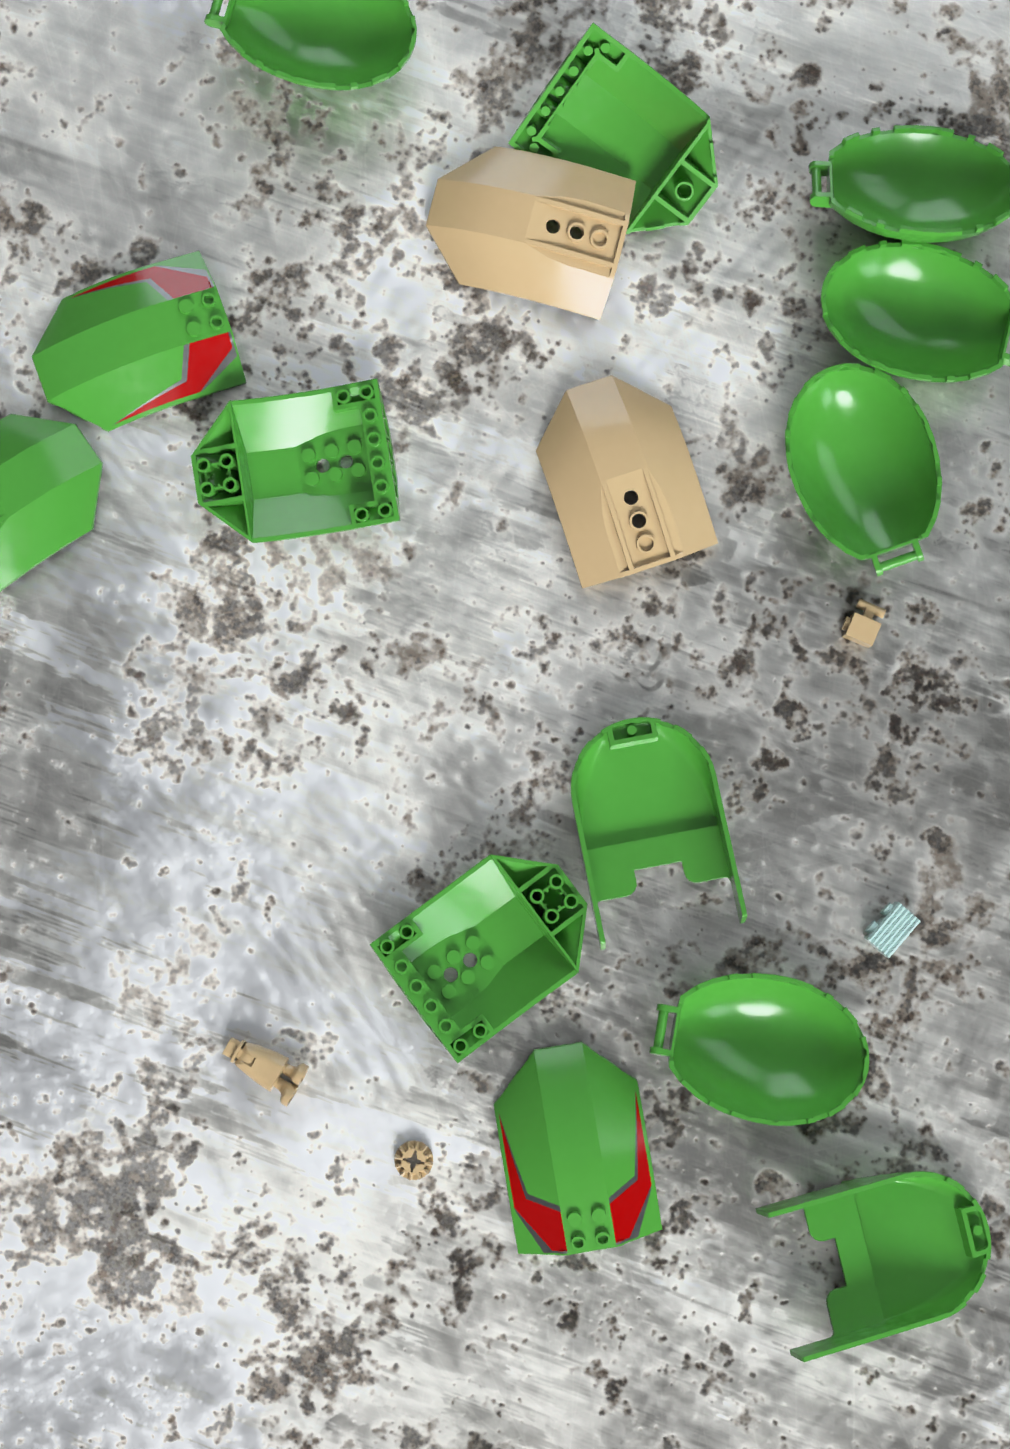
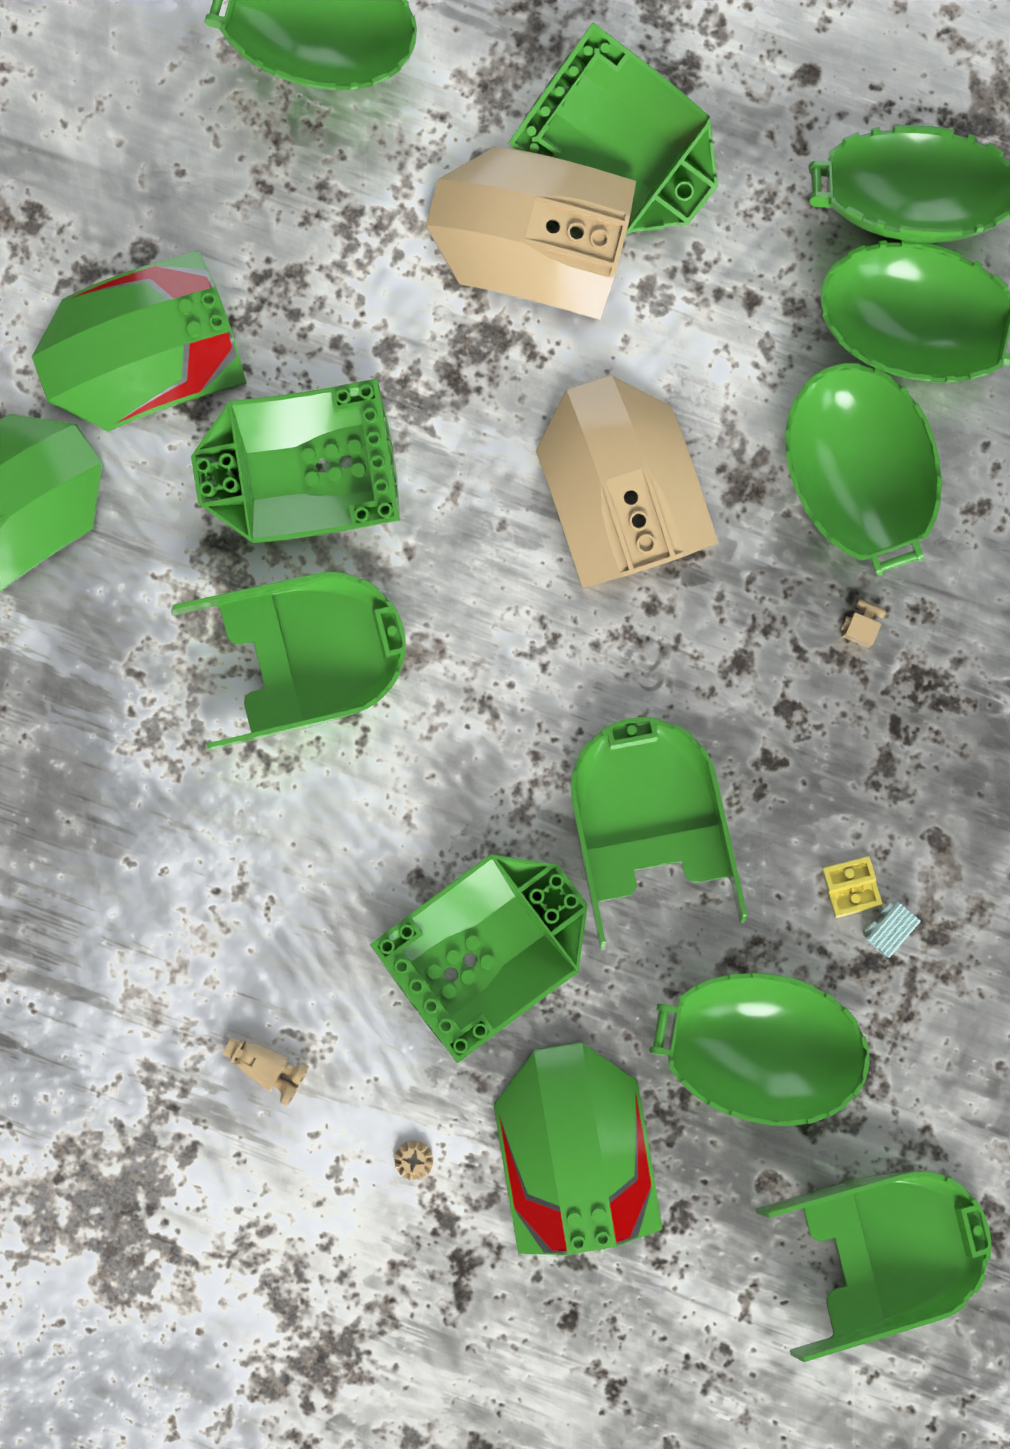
(321, 648): none -> bright green windscreen
(852, 887): none -> light yellow slope

